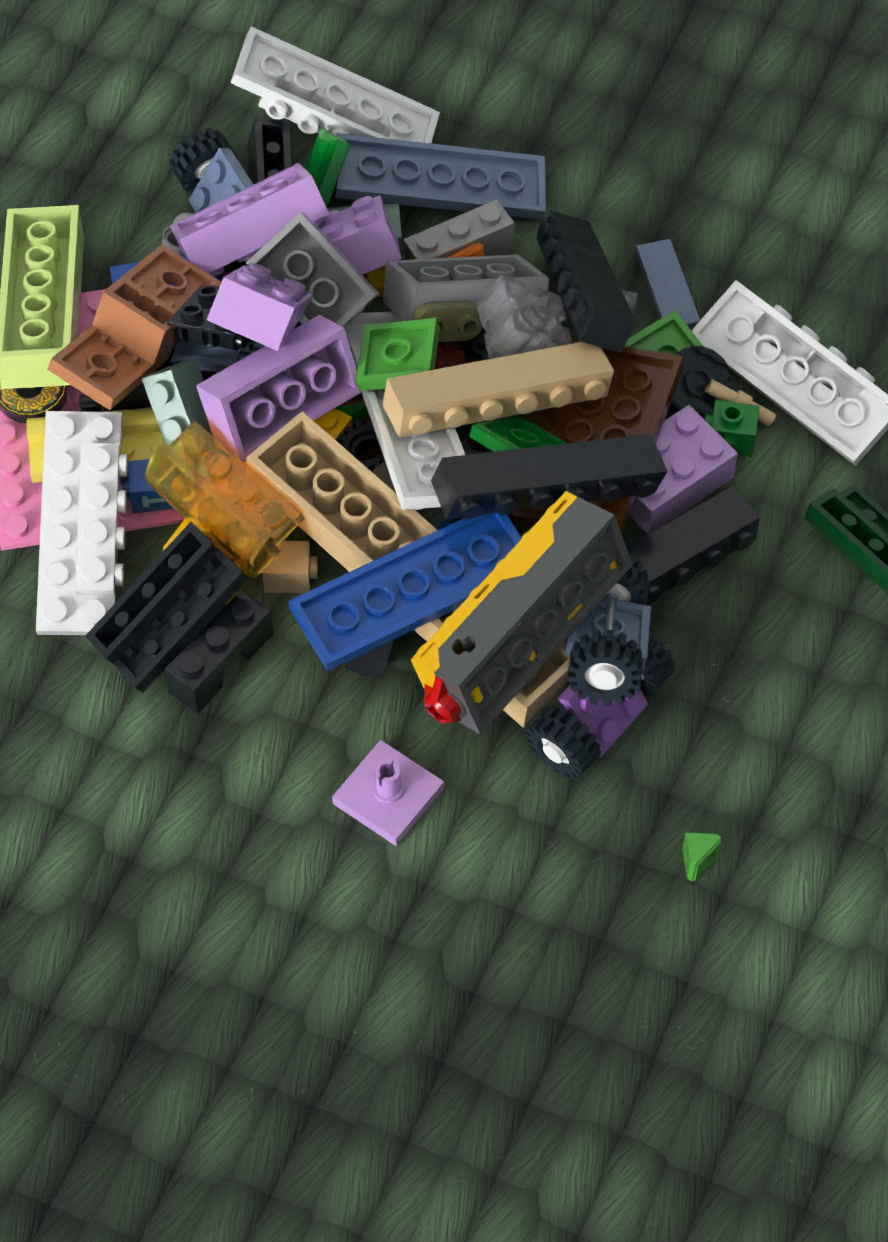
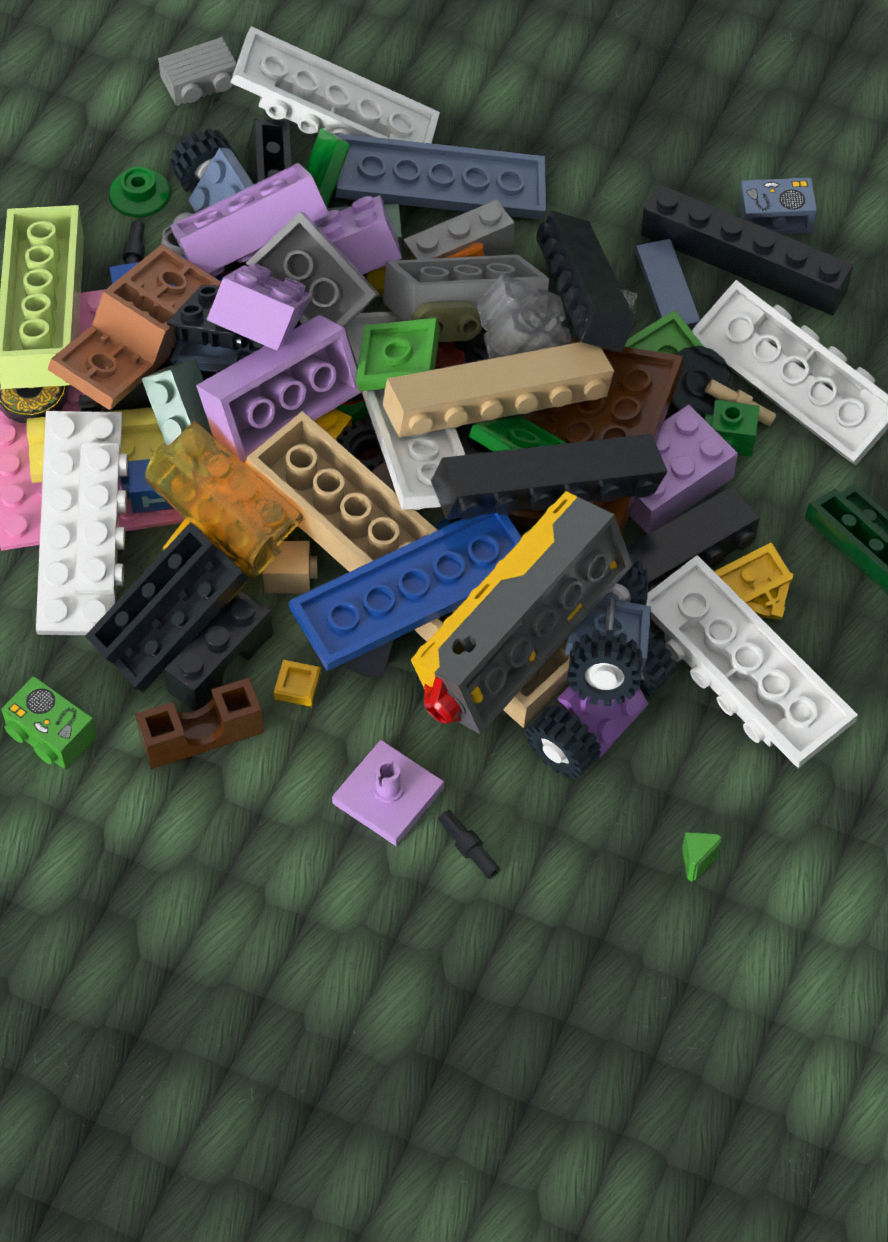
(48, 723): none -> bright green brick
(134, 248): none -> black bar
(139, 192): none -> green piece
(175, 735): none -> reddish brown arch
(197, 71): none -> light grey brick
(297, 683): none -> yellow tile
(469, 844): none -> black bar
(746, 664): none -> white plate
(747, 249): none -> black brick
(759, 581): none -> yellow slope
(779, 204): none -> sand blue brick

